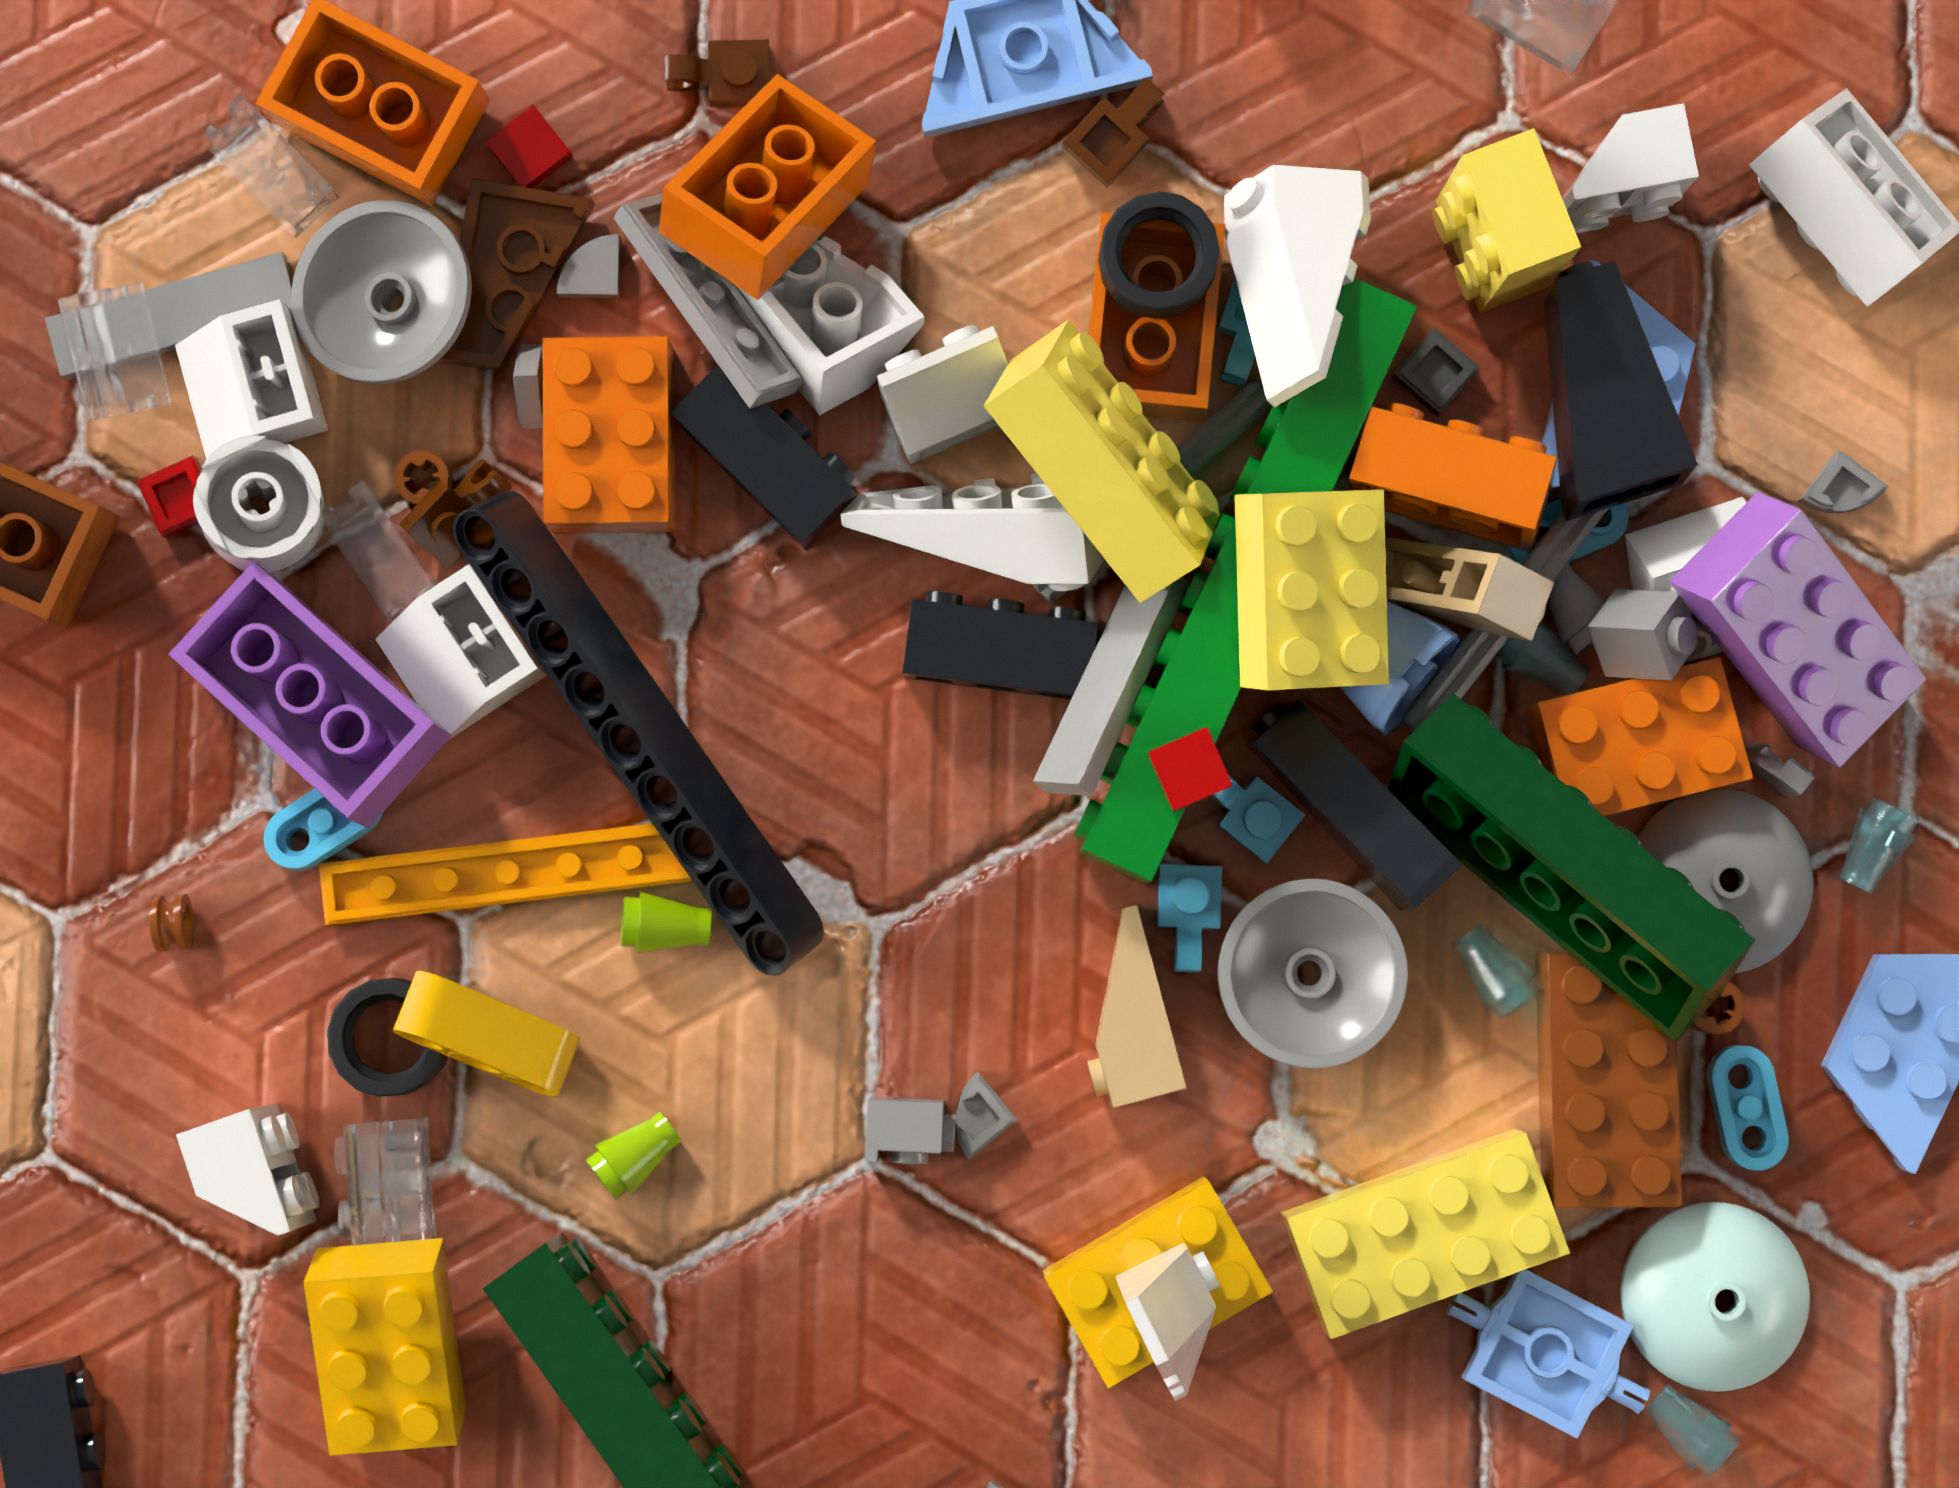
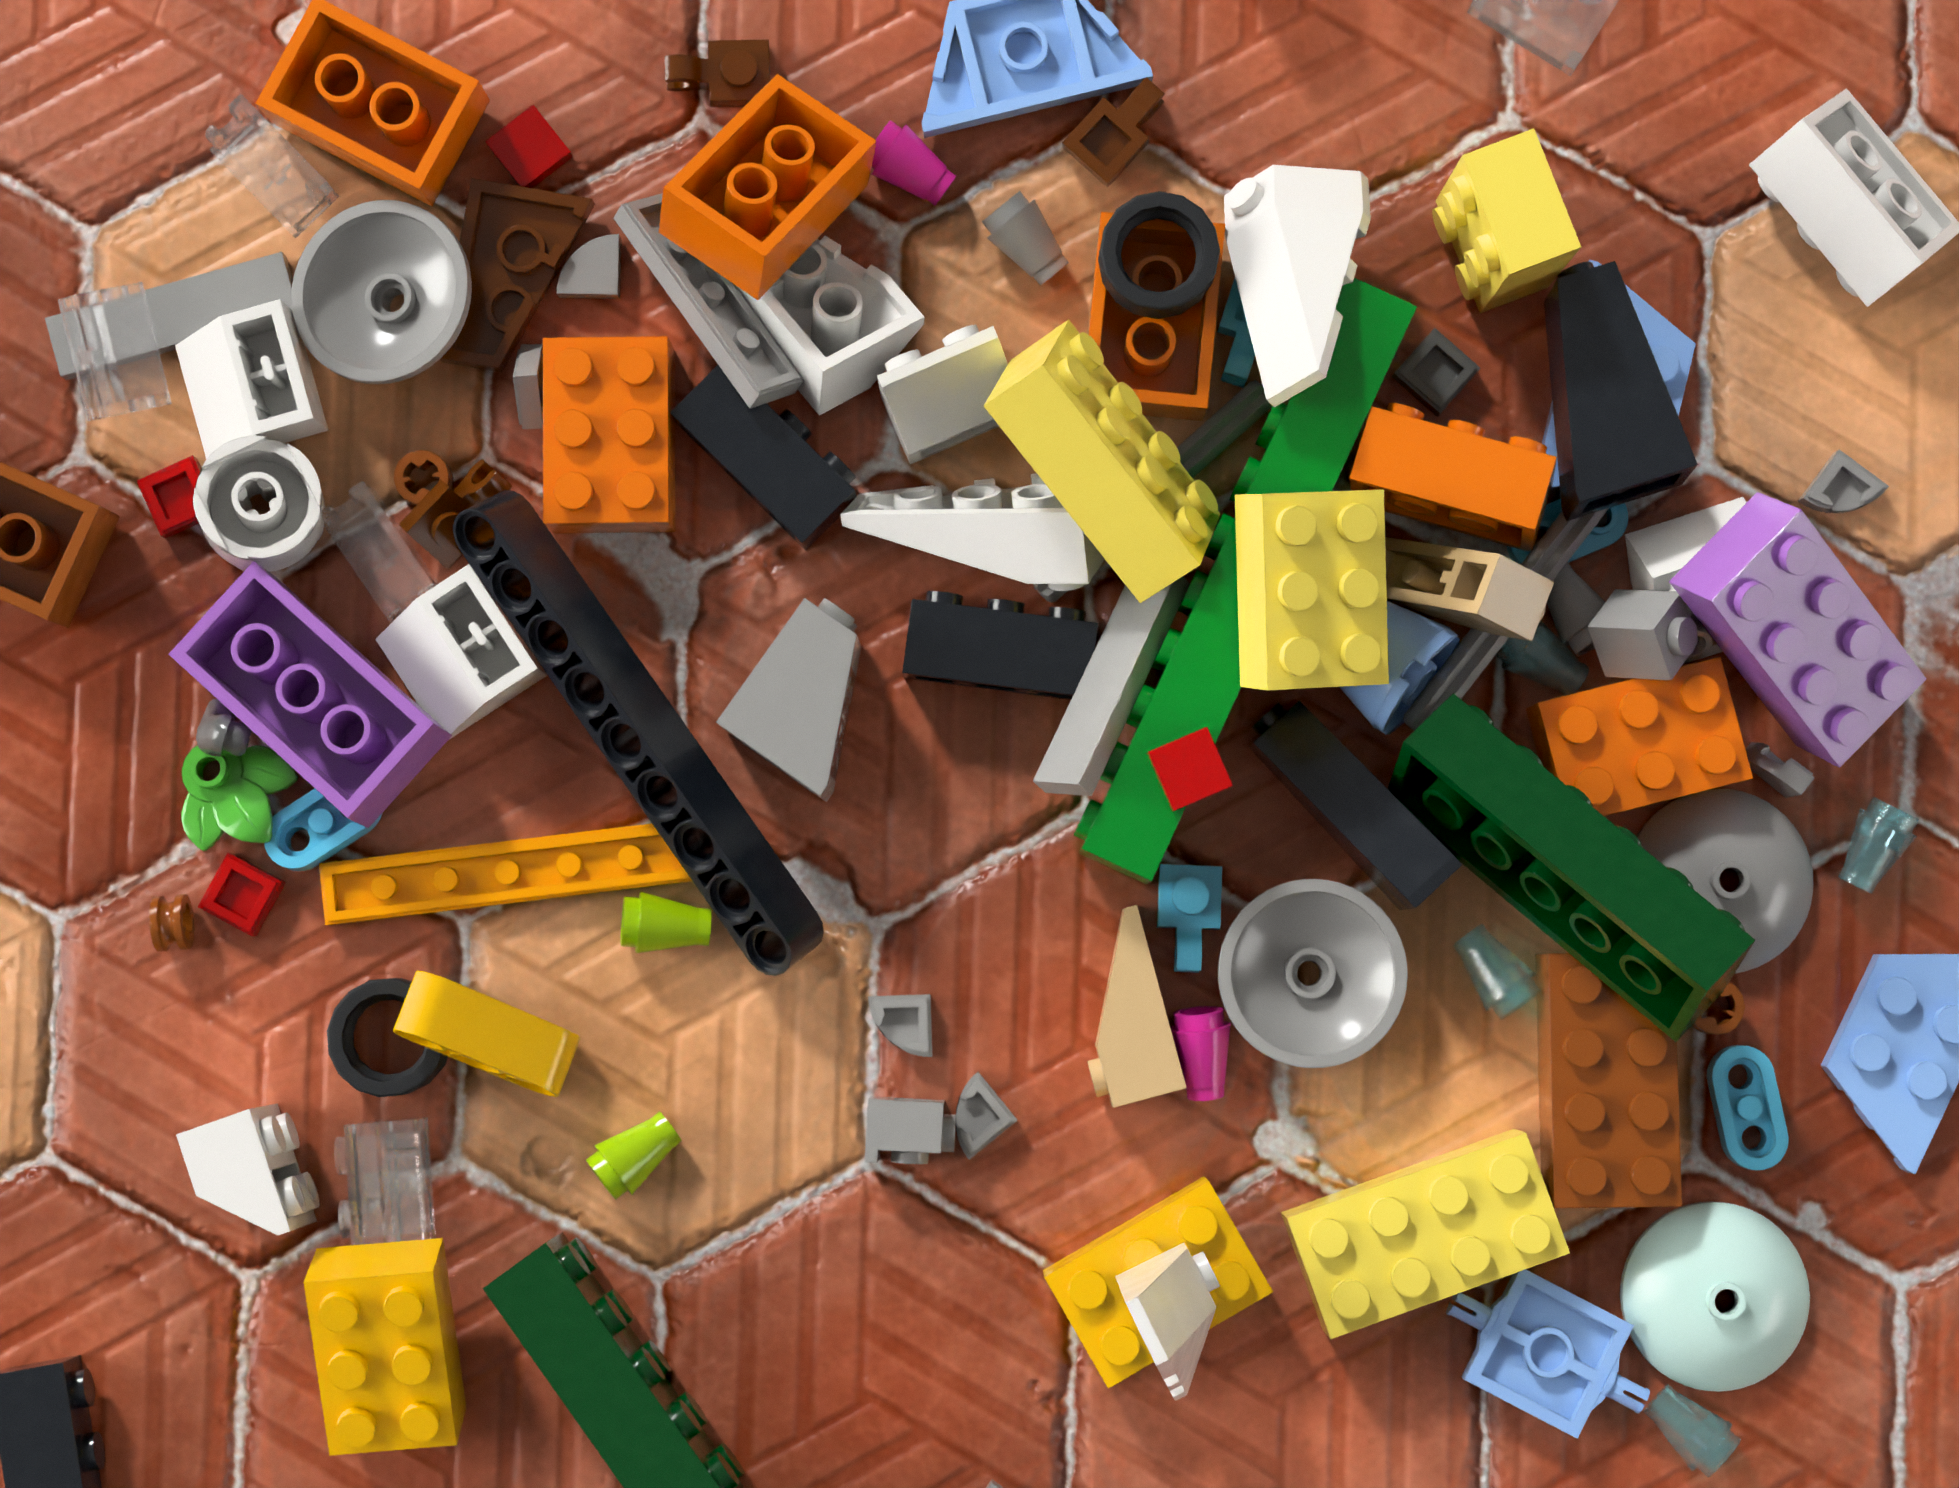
(220, 732): none -> dark grey arm
(236, 798): none -> bright green plate
(241, 894): none -> red tile
(801, 696): none -> light grey slope
(905, 1021): none -> light grey tile
(909, 164): none -> dark pink cone
(1025, 237): none -> light grey cone
(1202, 1050): none -> dark pink cone
(1257, 817): medium azure plate -> none
(1635, 170): white slope -> none

